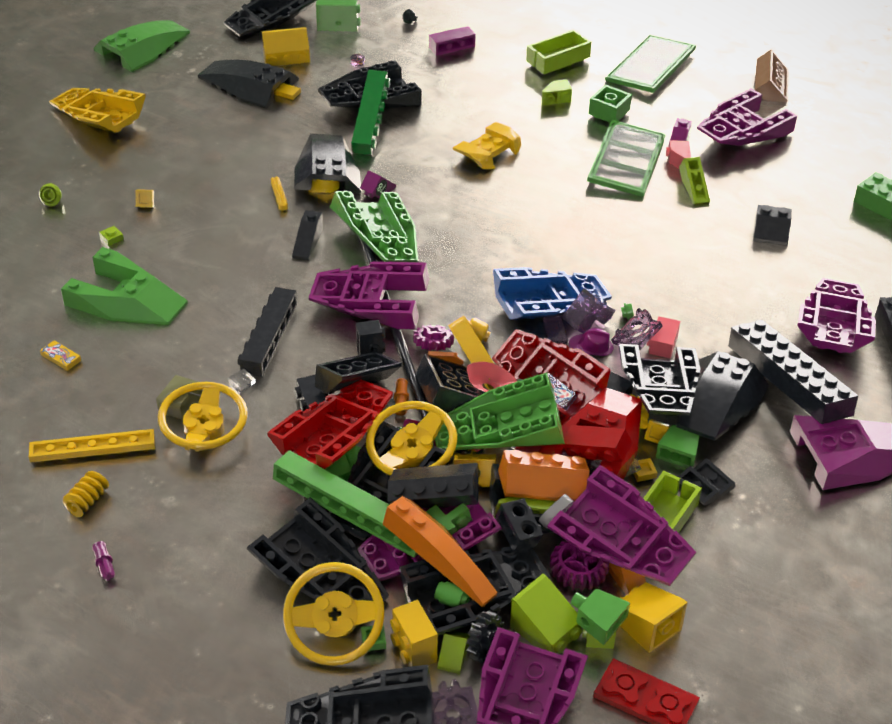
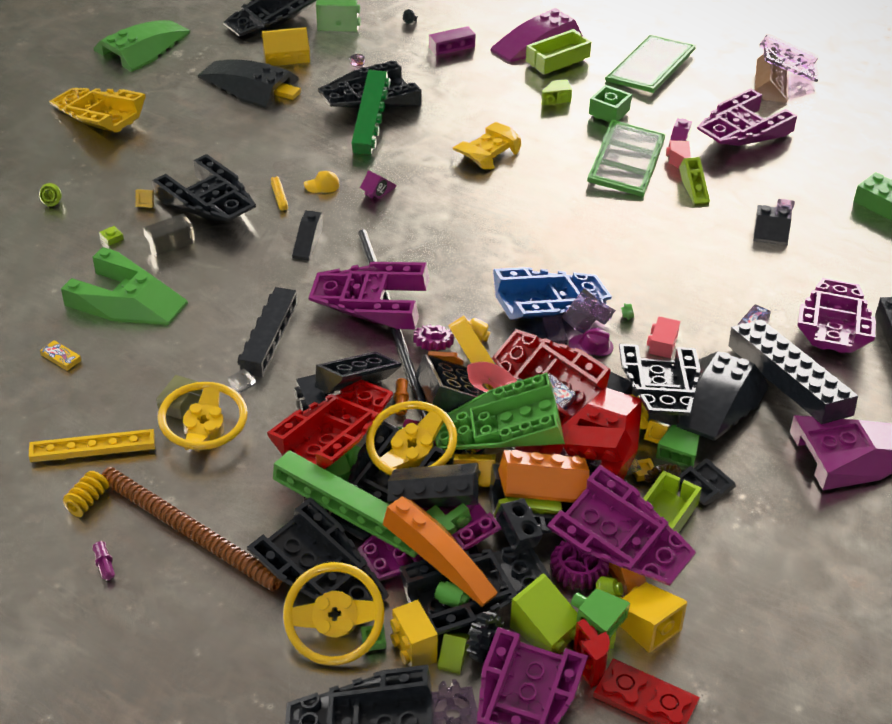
(169, 234): none -> clear smoke piece
(191, 528): none -> dark orange piece
(215, 197): none -> black wedge
(326, 159): black wedge -> none
(369, 337): black brick -> none
(380, 225): bright green wedge -> none
(540, 27): none -> magenta wedge
(562, 503): light grey beam -> none
(596, 647): none -> red brick
(610, 586): none -> lime cone
(626, 334): clear purple piece -> none
(653, 475): none -> dark brown gear
(755, 313): none -> tile
(783, 52): none -> clear purple fence
(785, 203): none -> clear purple tile

